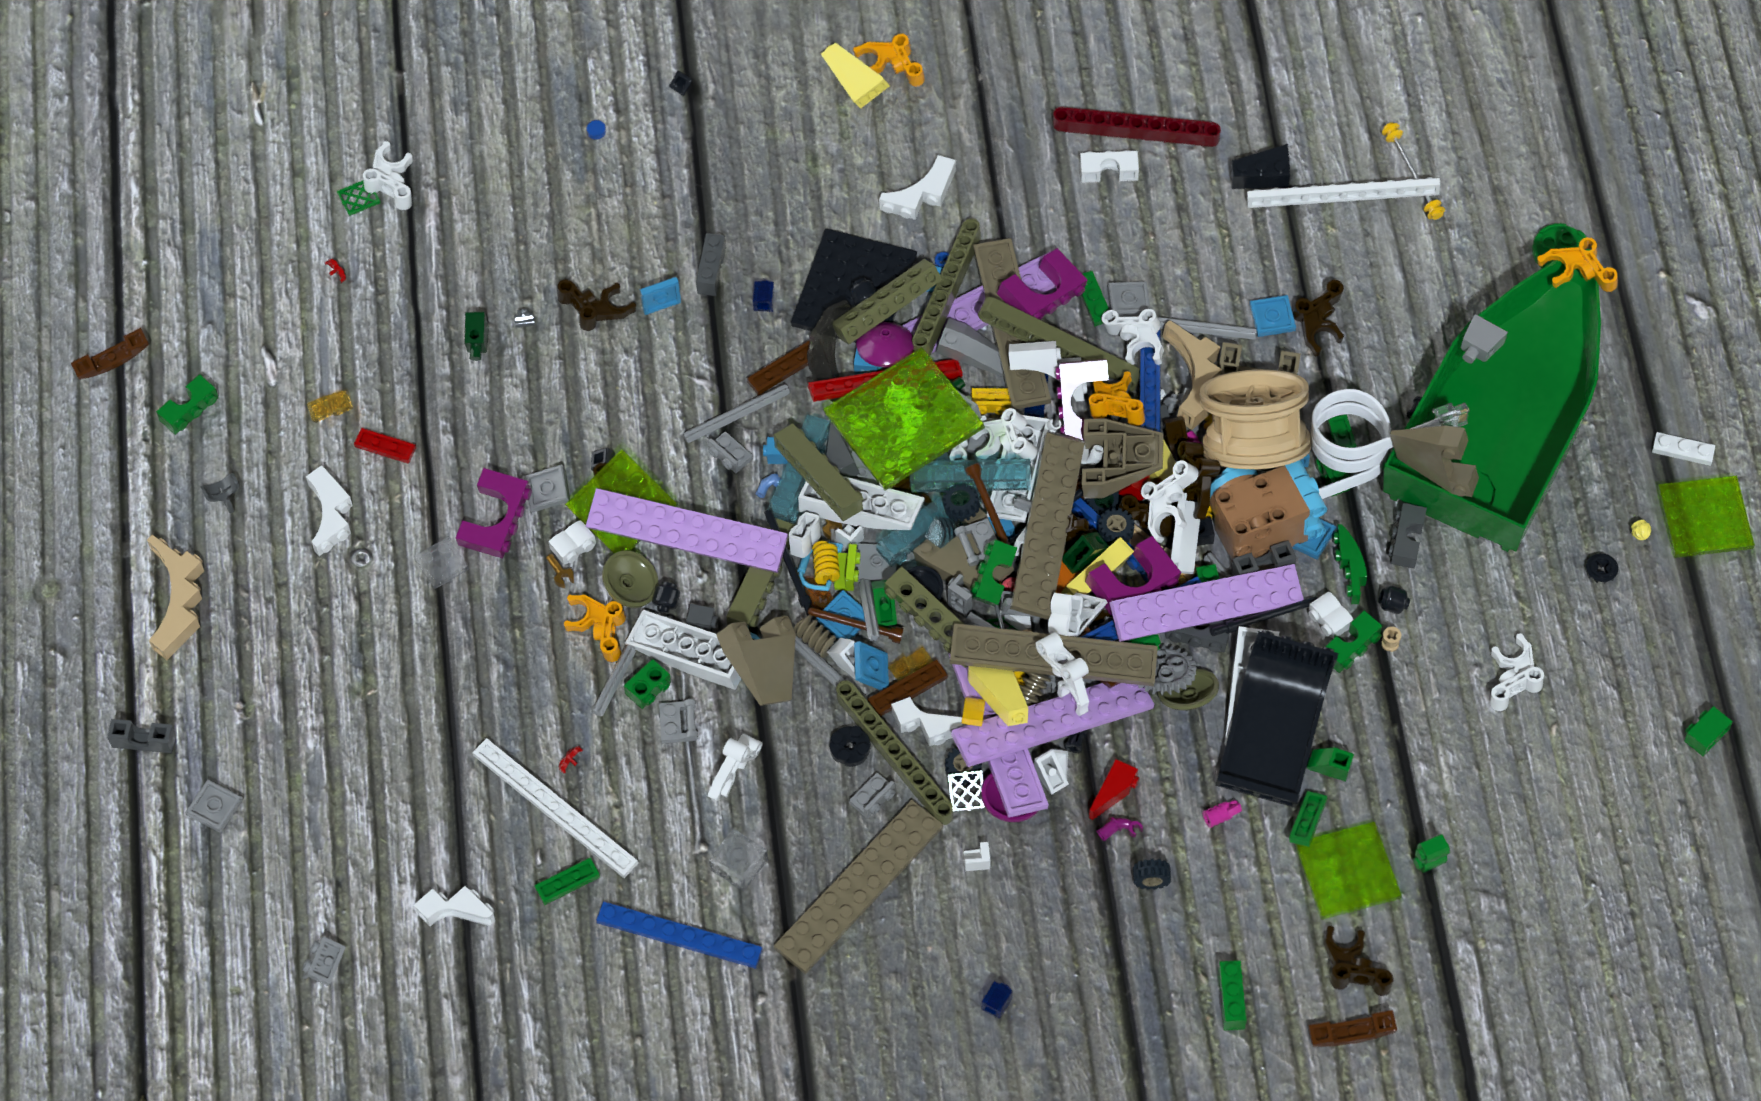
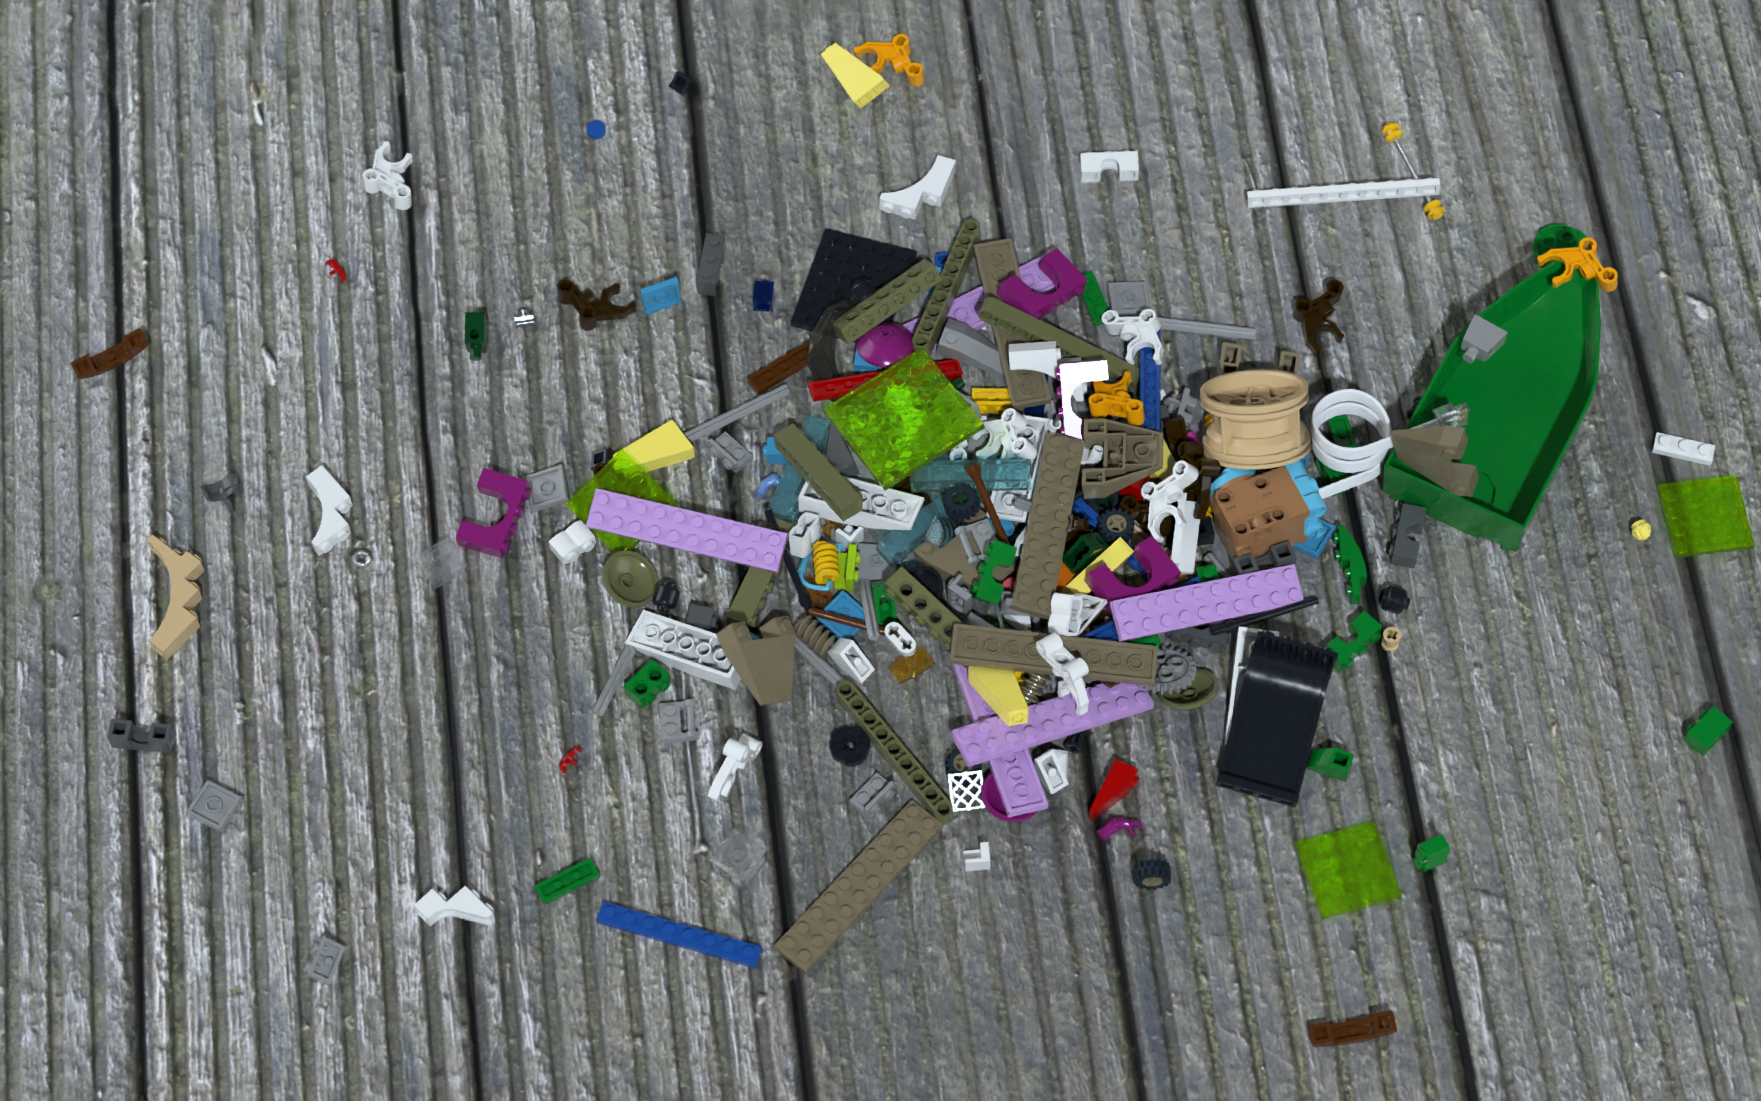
(177, 416): green arch -> none
(329, 405): clear yellow slope -> none
(361, 207): green window -> none
(385, 445): red tile -> none
(555, 808): white plate -> none
(560, 571): pearl gold bar -> none
(604, 621): light orange piece -> none
(661, 448): none -> light yellow slope
(871, 666): dark azure plate -> none
(903, 636): none -> white beam
(908, 687): reddish brown plate -> none
(934, 727): white arch -> none
(973, 711): yellow slope -> none
(997, 999): clear blue brick -> none
(1124, 126): dark red beam -> none
(1199, 359): tan arch -> none
(1221, 813): dark pink hinge -> none
(1232, 995): green arch -> none
(1262, 170): black wedge -> none
(1272, 316): dark azure plate -> none
(1308, 819): green plate -> none
(1330, 614): white brick -> none
(1355, 970): dark brown piece -> none
(1520, 675): white piece -> none
(1602, 560): black gear -> none

